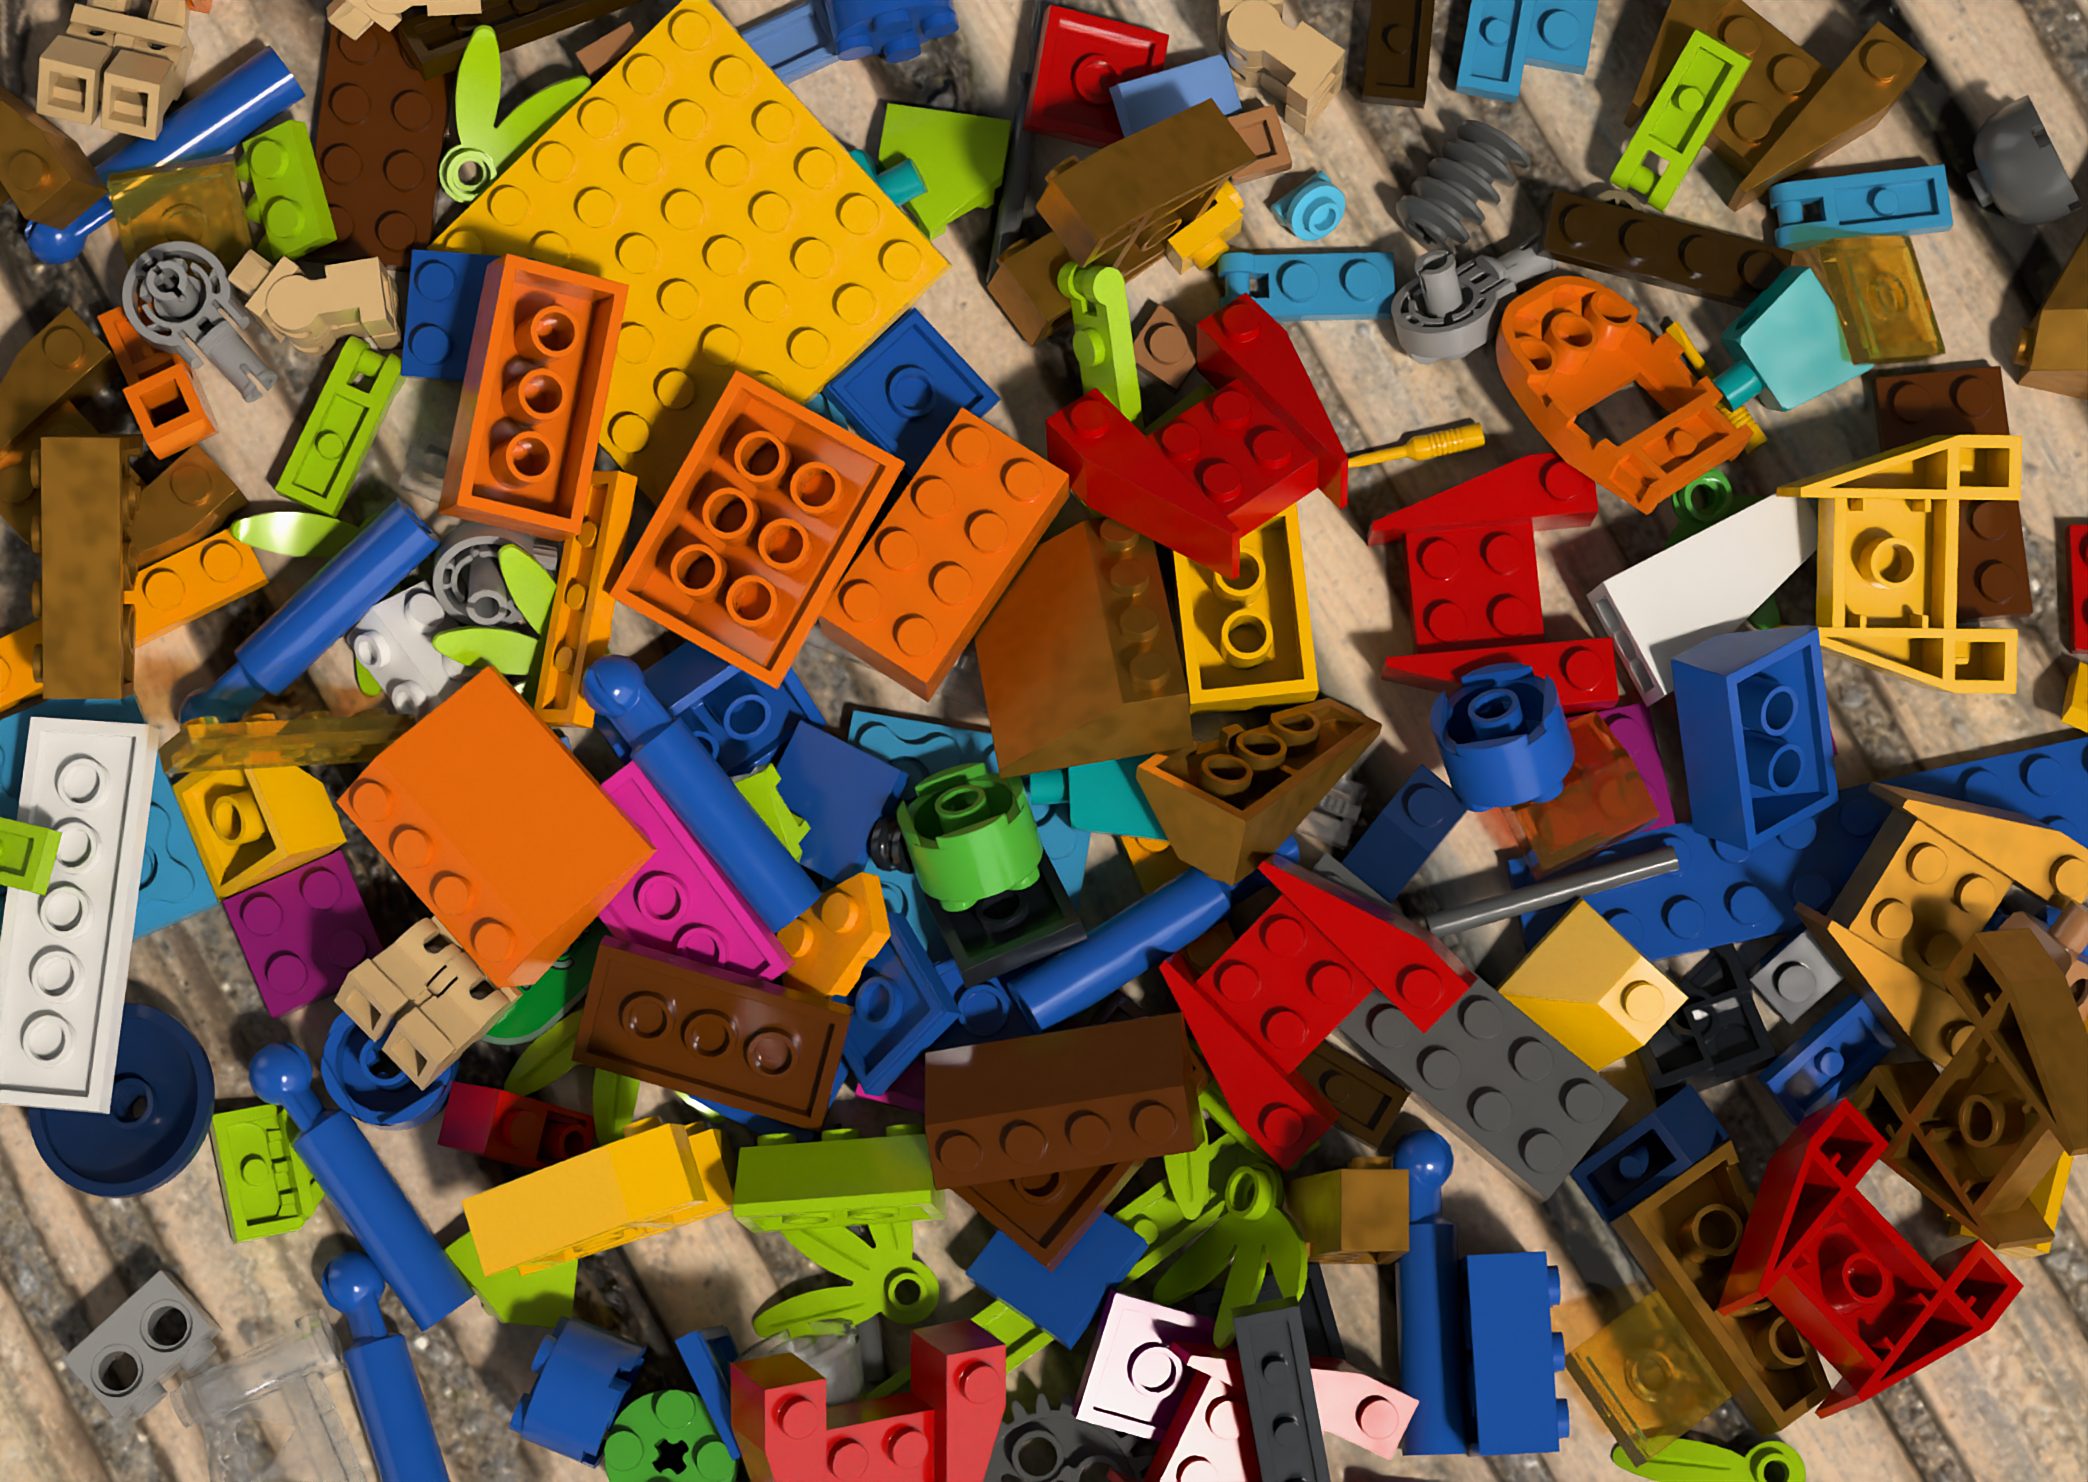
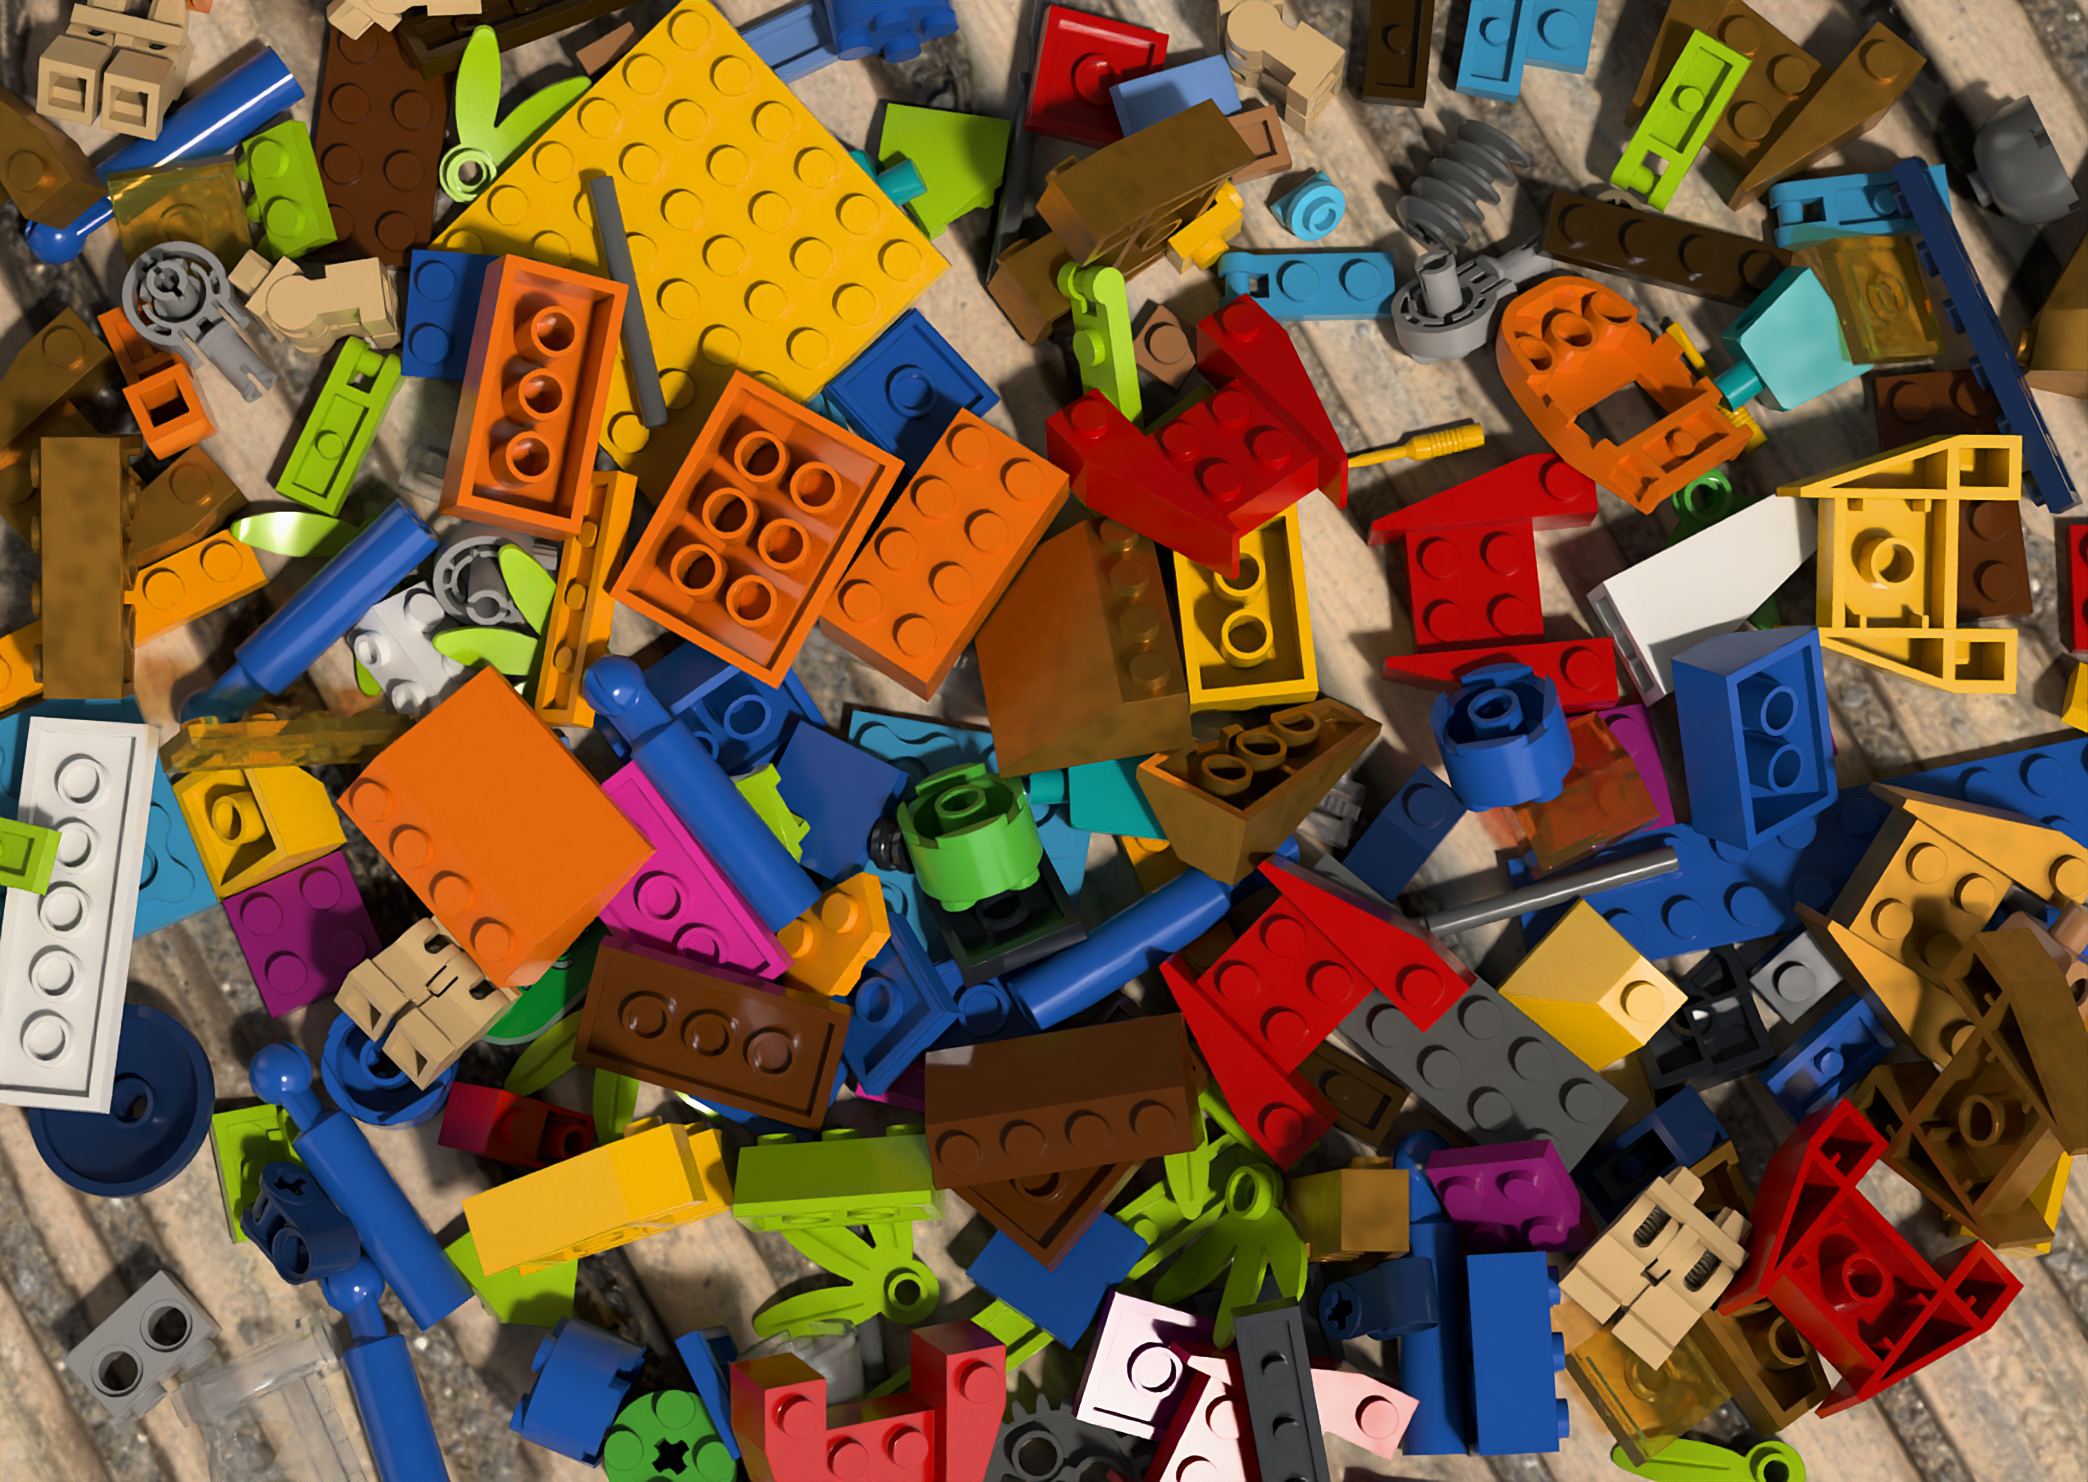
(301, 1231): none -> dark blue piece
(634, 321): none -> dark grey bar
(1382, 1302): none -> dark blue piece
(1511, 1198): none -> magenta plate
(1678, 1246): none -> tan hips
(1973, 313): none -> dark blue plate

